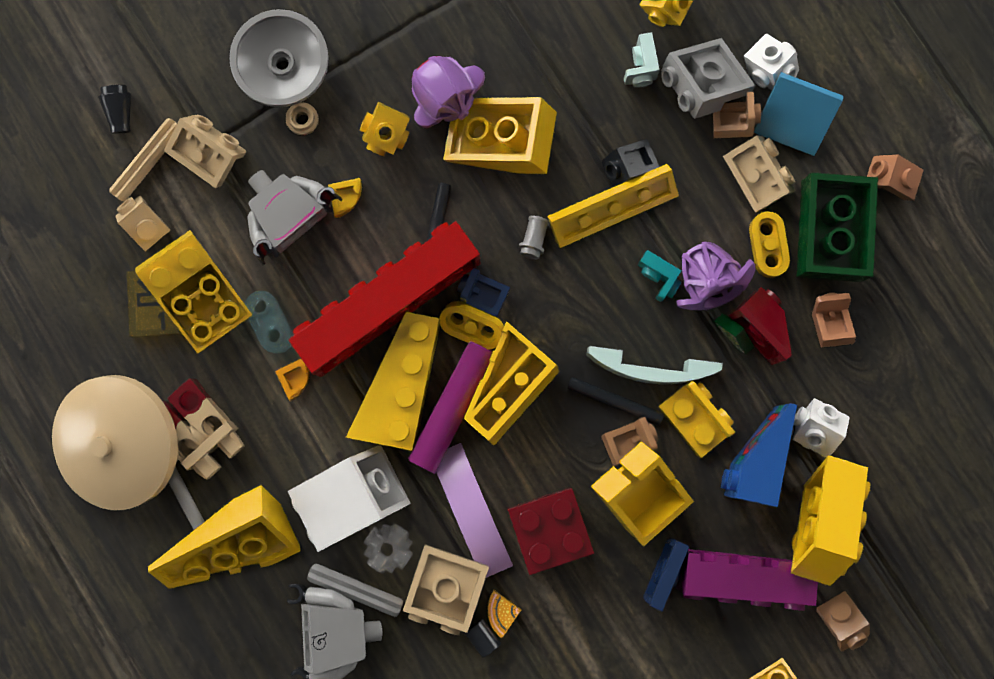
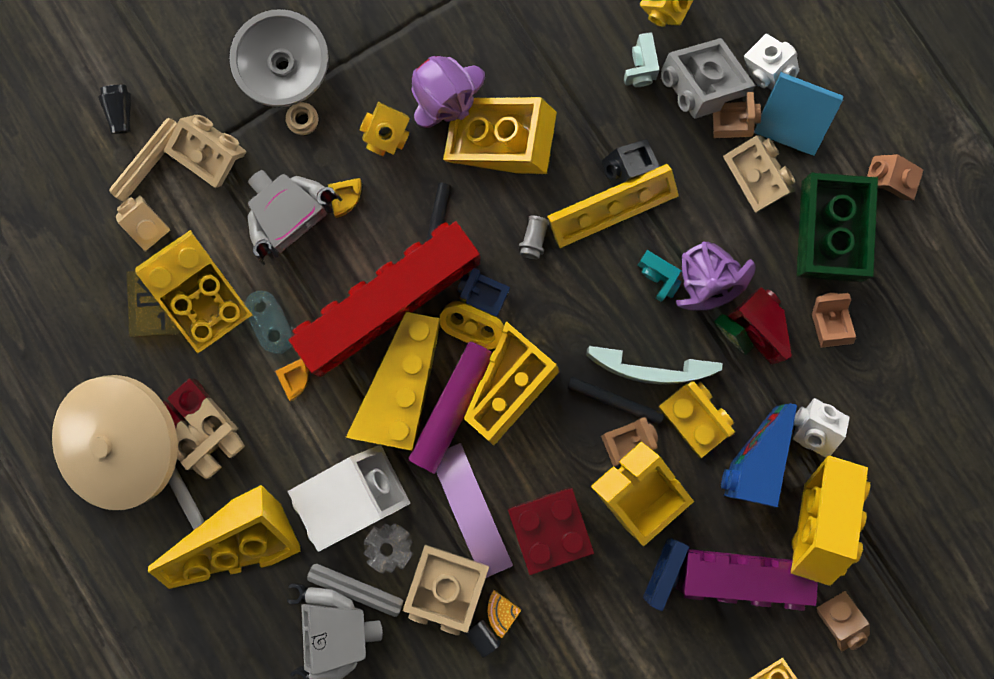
(770, 245): yellow plate -> none

